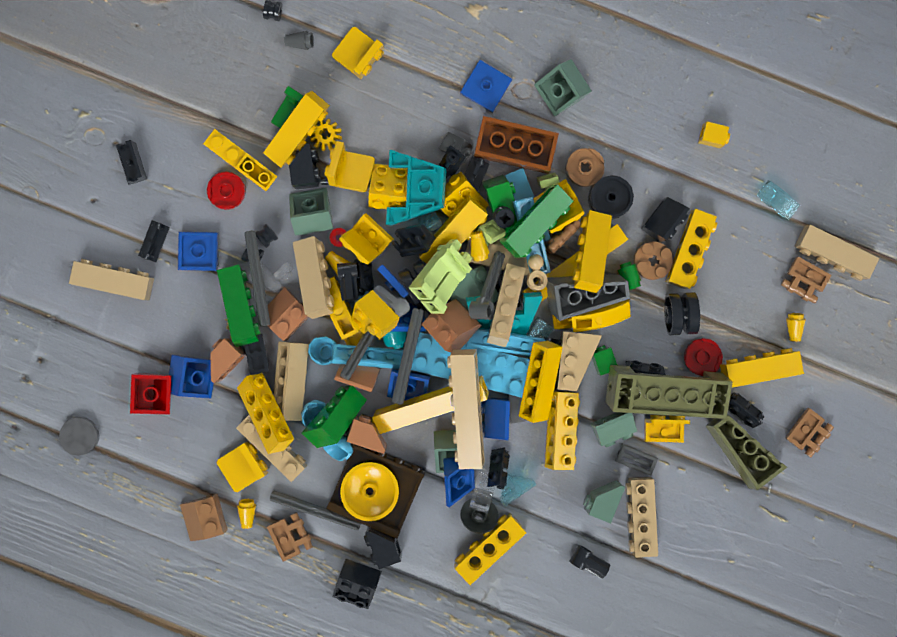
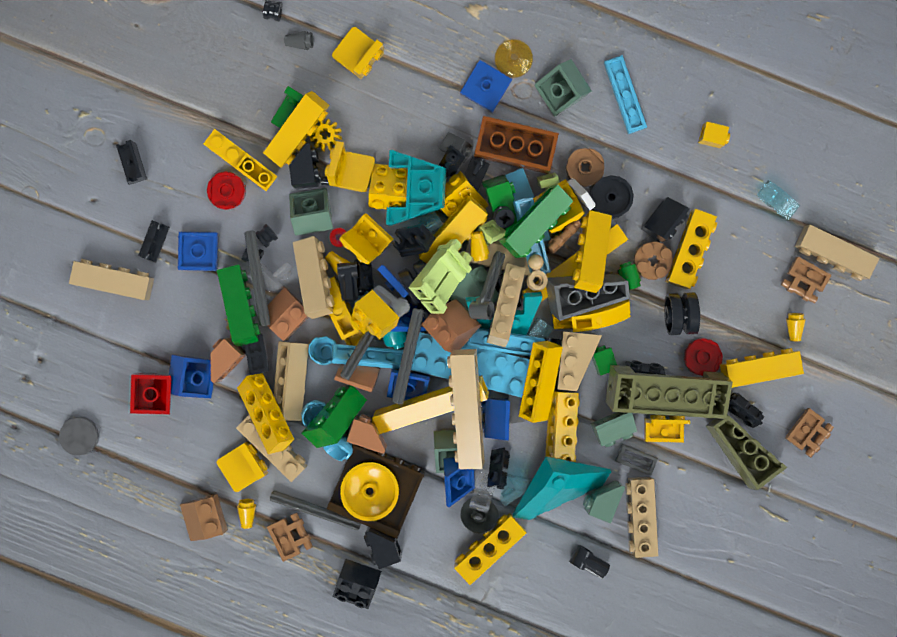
(511, 67): none -> clear yellow dish
(558, 483): none -> teal slope
(581, 194): none -> white tile
(625, 94): none -> medium azure tile

